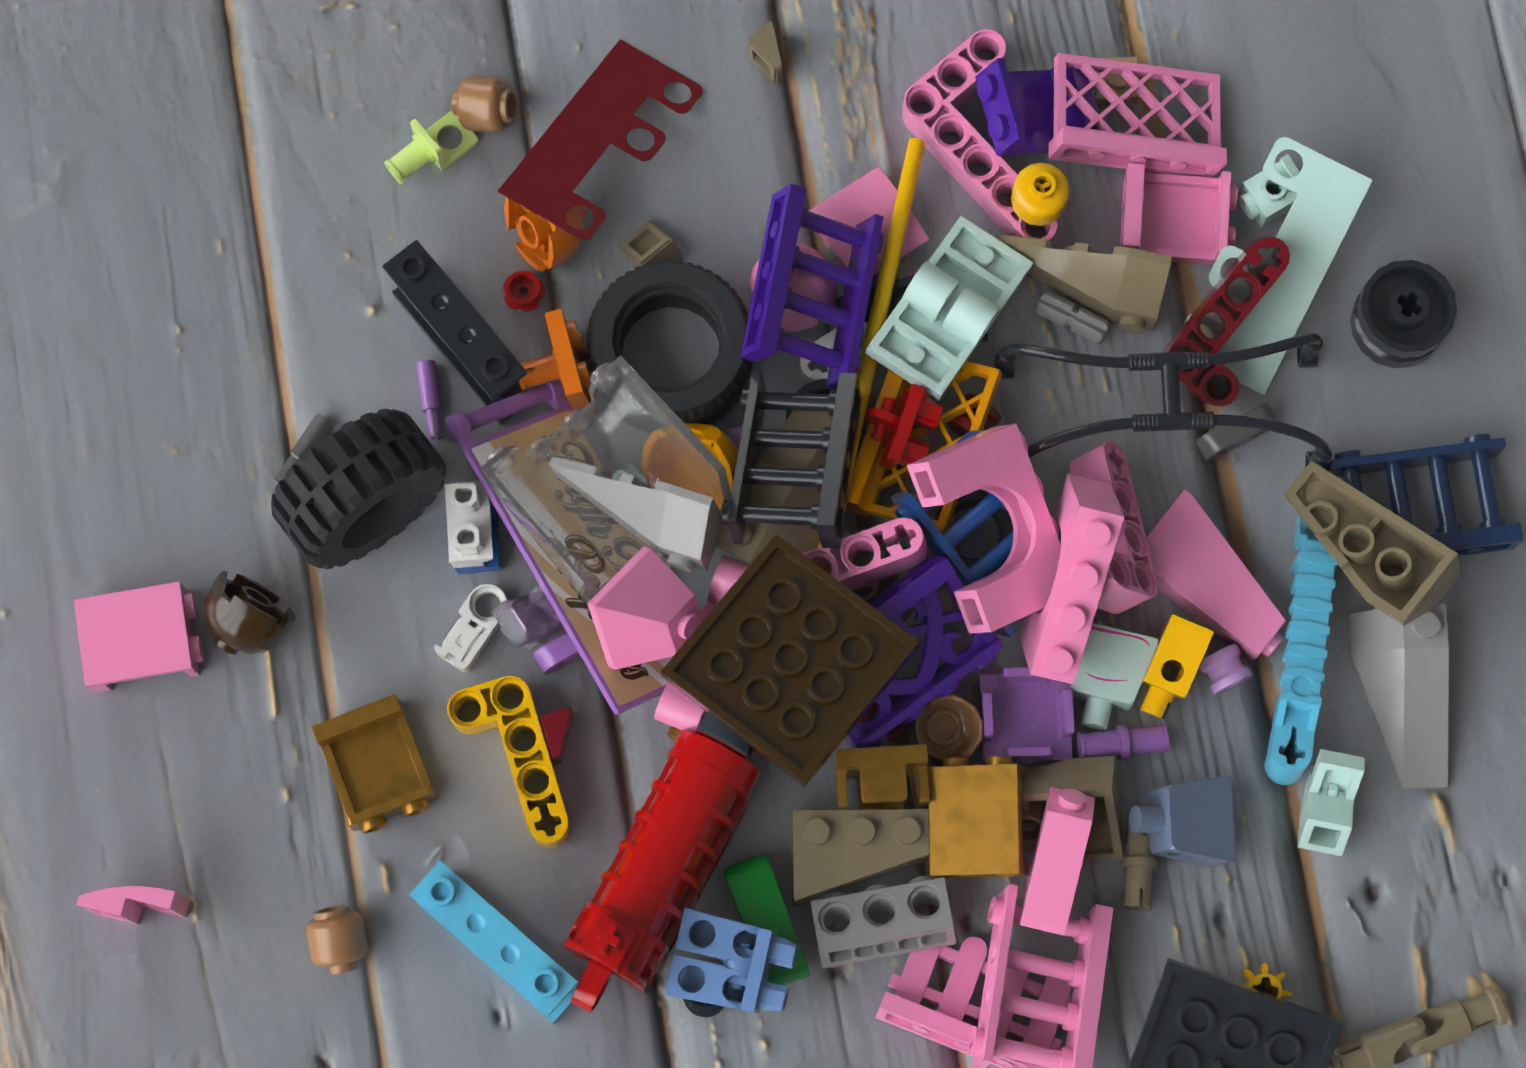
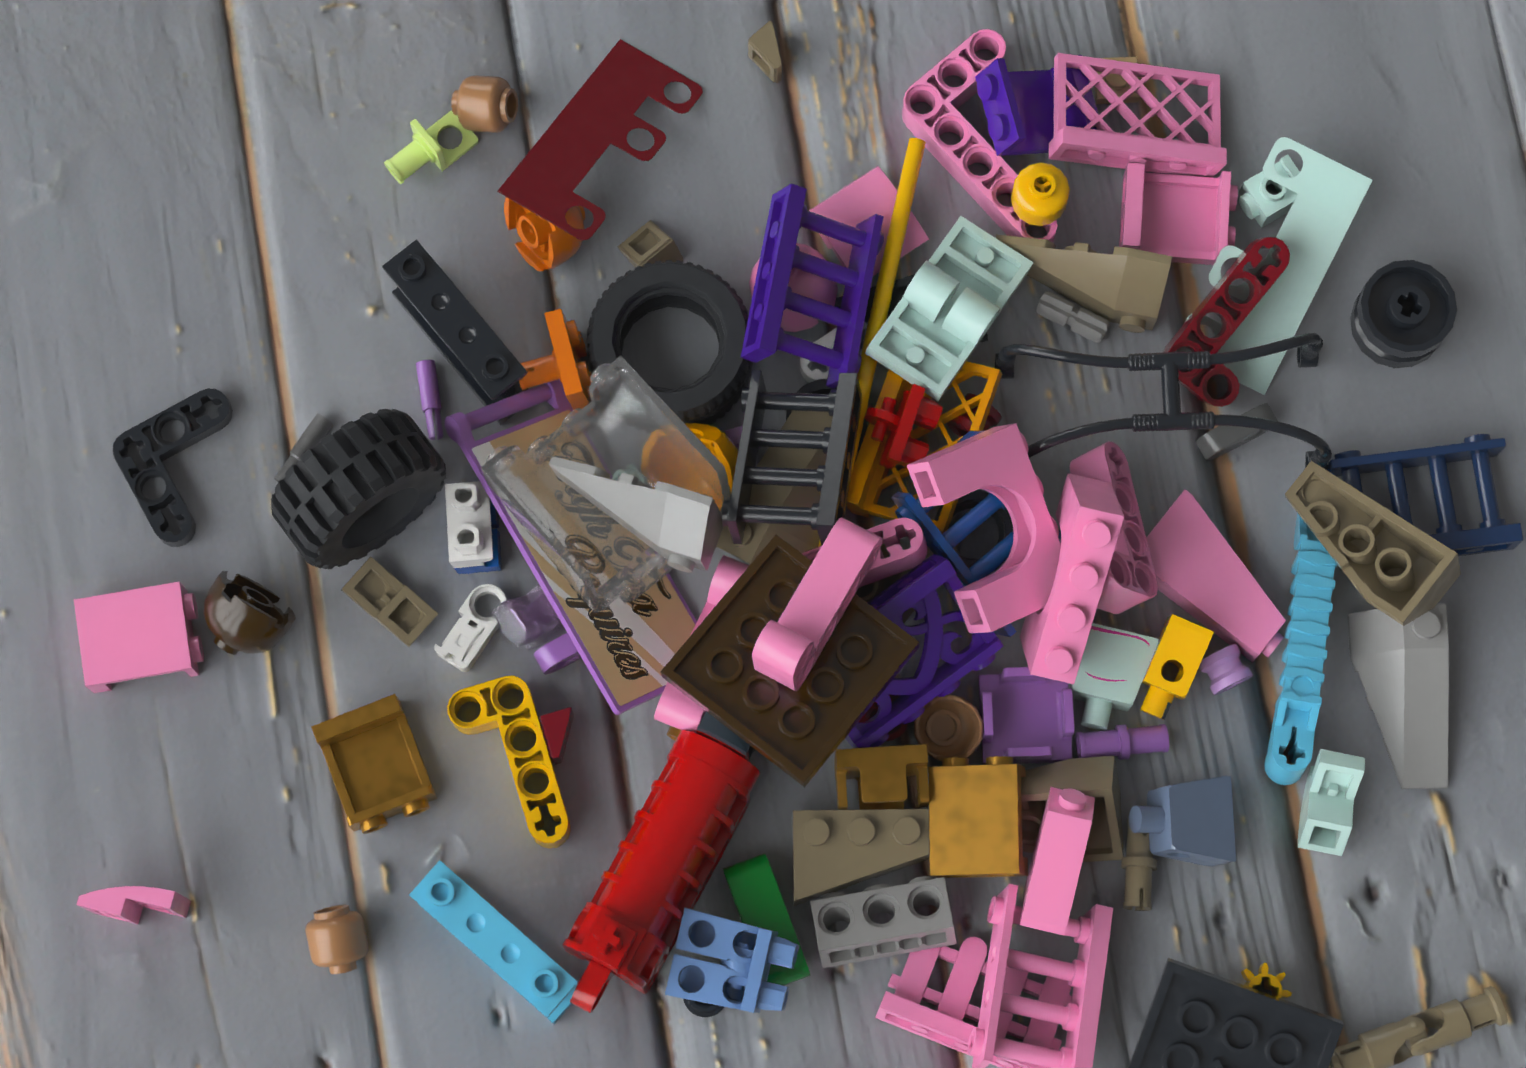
(157, 450): none -> black beam
(389, 601): none -> dark tan slope
(520, 280): red plate -> none
(643, 612): bright pink slope -> none
(793, 644): none -> bright pink beam

